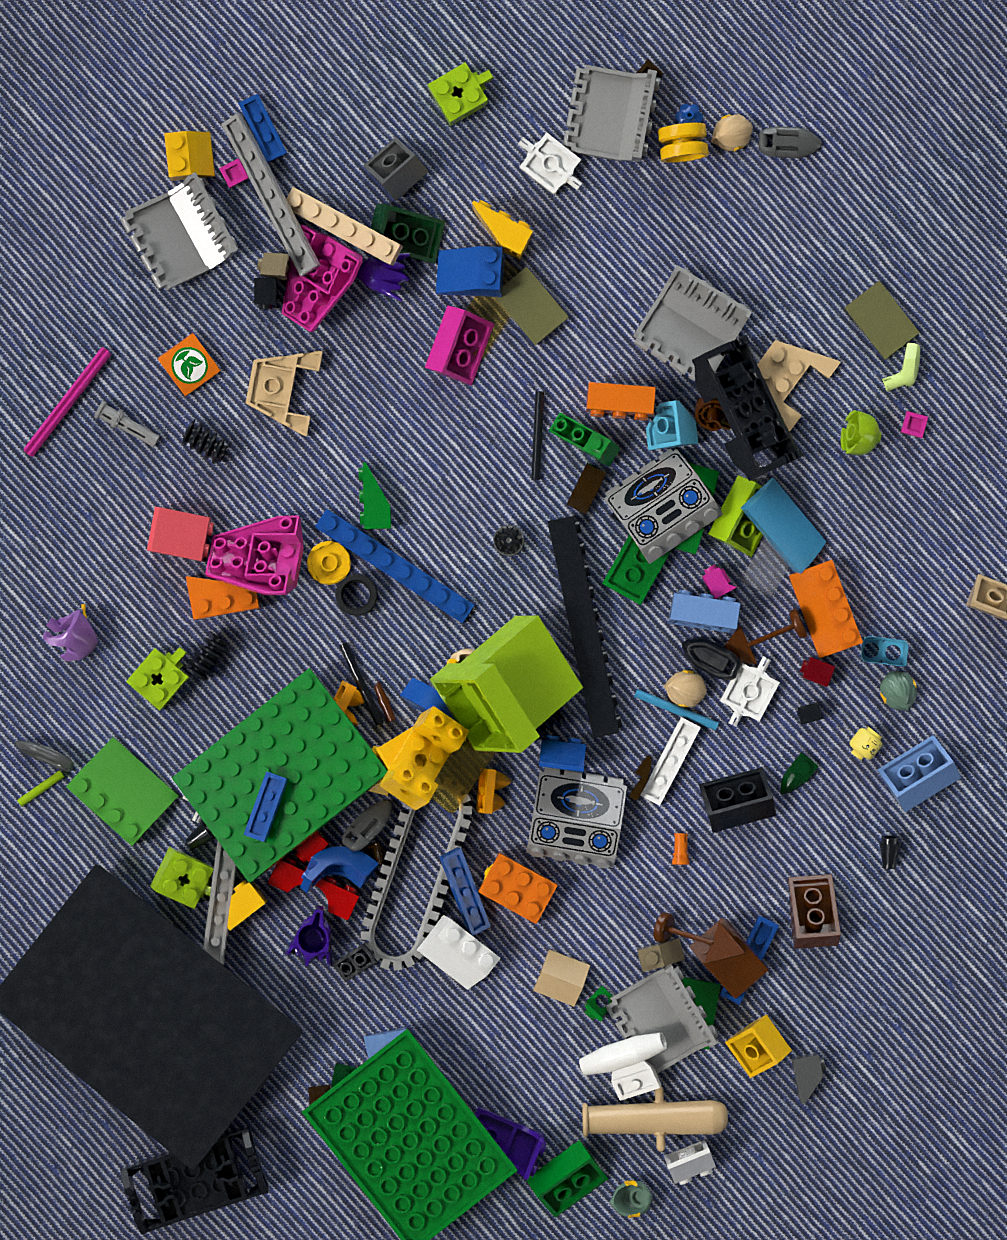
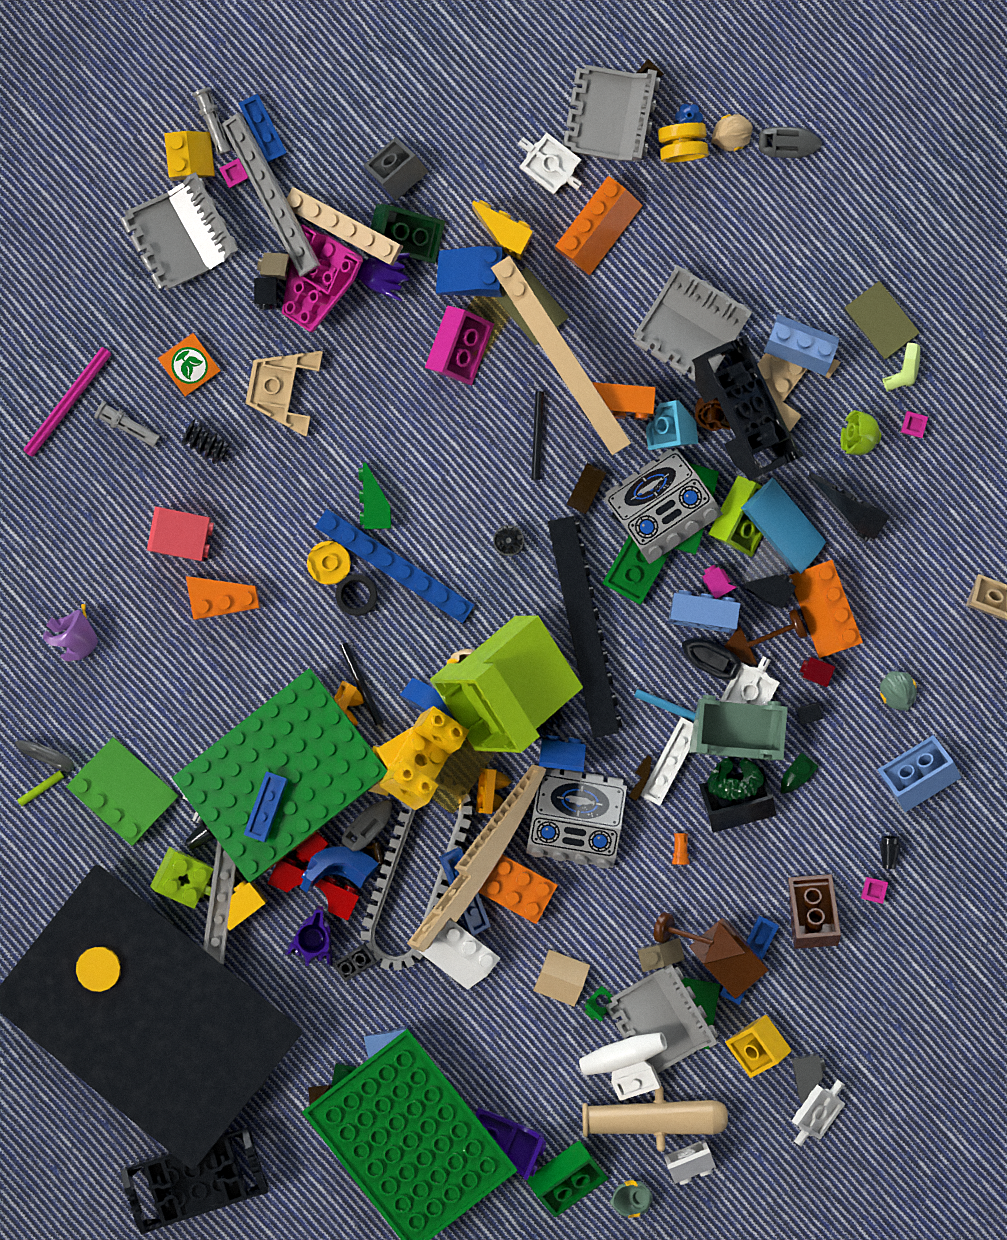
(98, 969): none -> yellow tile
(172, 676): lime hinge -> none
(208, 657): black piece -> none
(209, 112): none -> light grey pin
(259, 556): dark pink wedge -> none
(384, 702): reddish brown piece -> none
(472, 90): lime hinge -> none
(479, 860): none -> tan slope
(560, 355): none -> tan slope
(585, 439): green slope -> none
(598, 225): none -> orange slope
(686, 688): tan hair -> none
(733, 788): none -> dark green piece
(739, 729): none -> sand green windscreen
(772, 590): none -> black slope
(801, 345): none -> medium blue slope
(818, 1112): none -> white plate
(860, 516): none -> black wedge
(865, 743): light yellow head -> none
(874, 890): none -> dark pink plate
(902, 660): medium azure piece -> none

